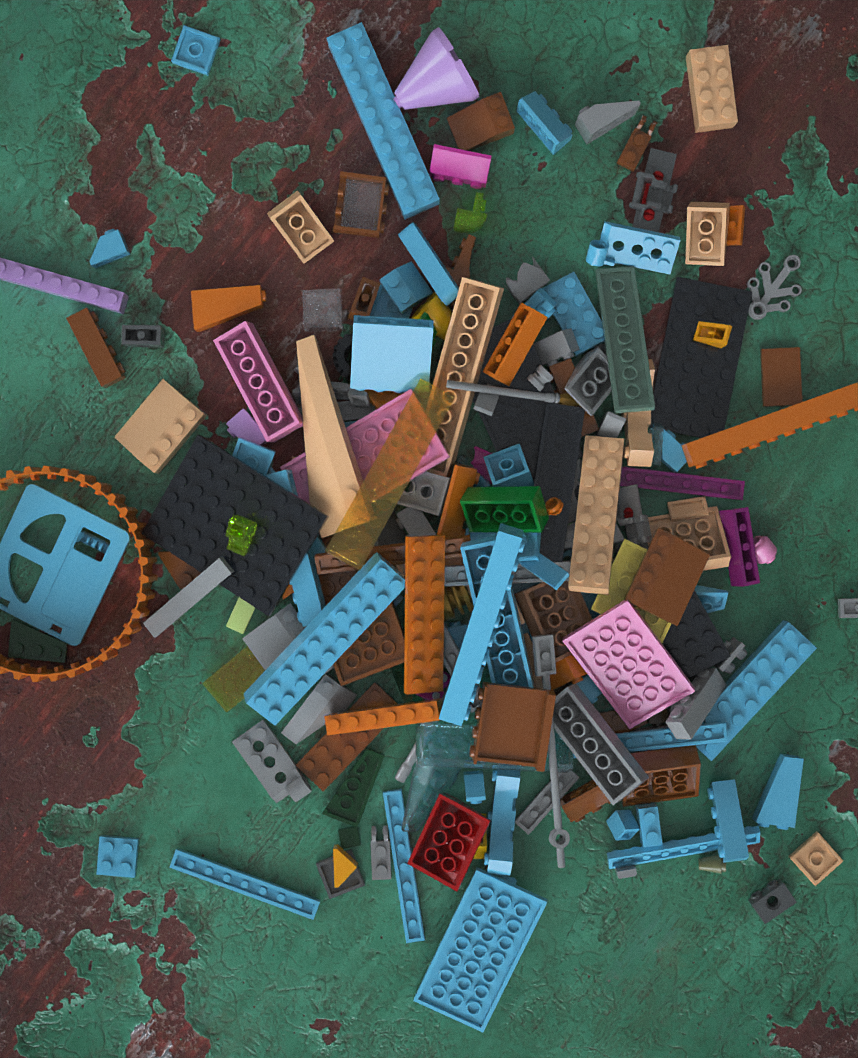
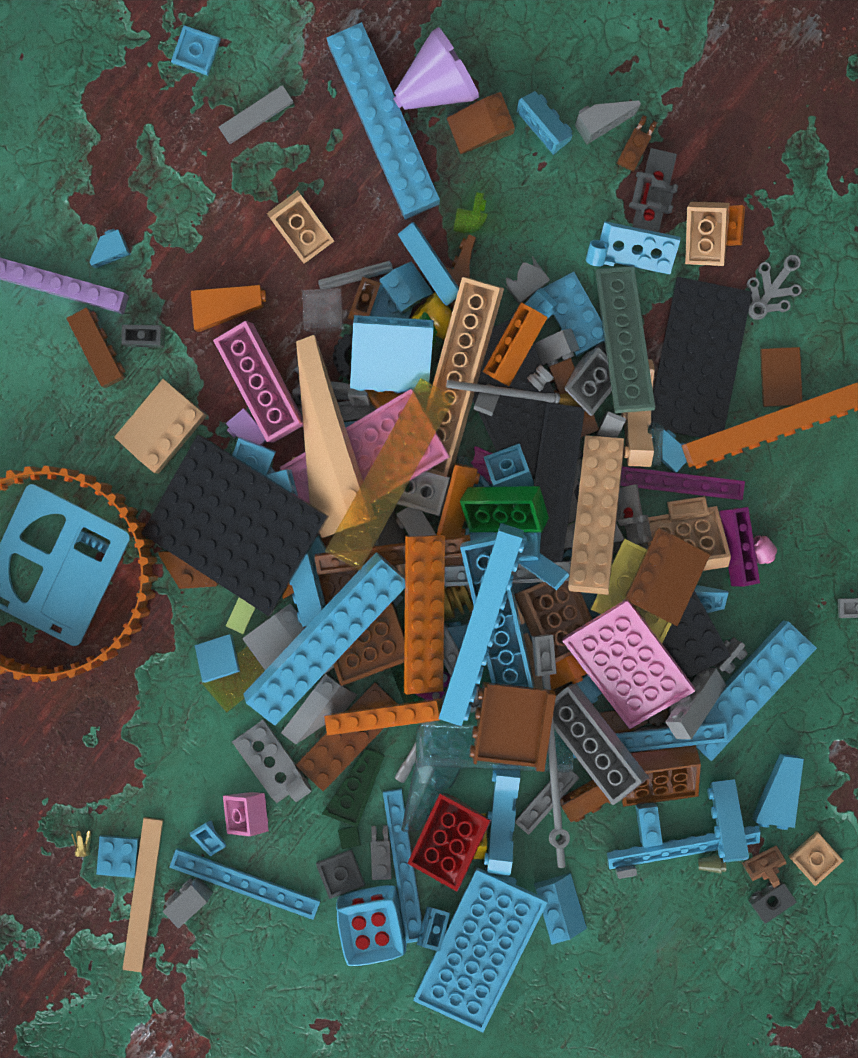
(33, 644): dark green wing -> none
(82, 850): none -> pearl gold piece
(143, 894): none -> light nougat tile
(187, 902): none -> light grey brick
(188, 597): light grey tile -> none
(208, 838): none -> medium azure slope
(217, 658): none -> medium azure tile
(240, 533): clear neon green brick -> none
(245, 813): none -> bright pink slope
(256, 114): none -> light grey tile
(343, 865): light orange slope -> none
(355, 275): none -> light grey axle
(360, 204): window -> none
(371, 925): none -> medium azure piece
(433, 928): none -> medium azure brick
(460, 166): dark pink slope -> none
(474, 786): medium azure slope -> none
(554, 506): orange plate -> none
(563, 910): none -> medium azure slope
(622, 824): medium azure panel -> none
(711, 88): light nougat brick -> none
(712, 334): light orange slope -> none
(765, 865): none -> nougat hinge

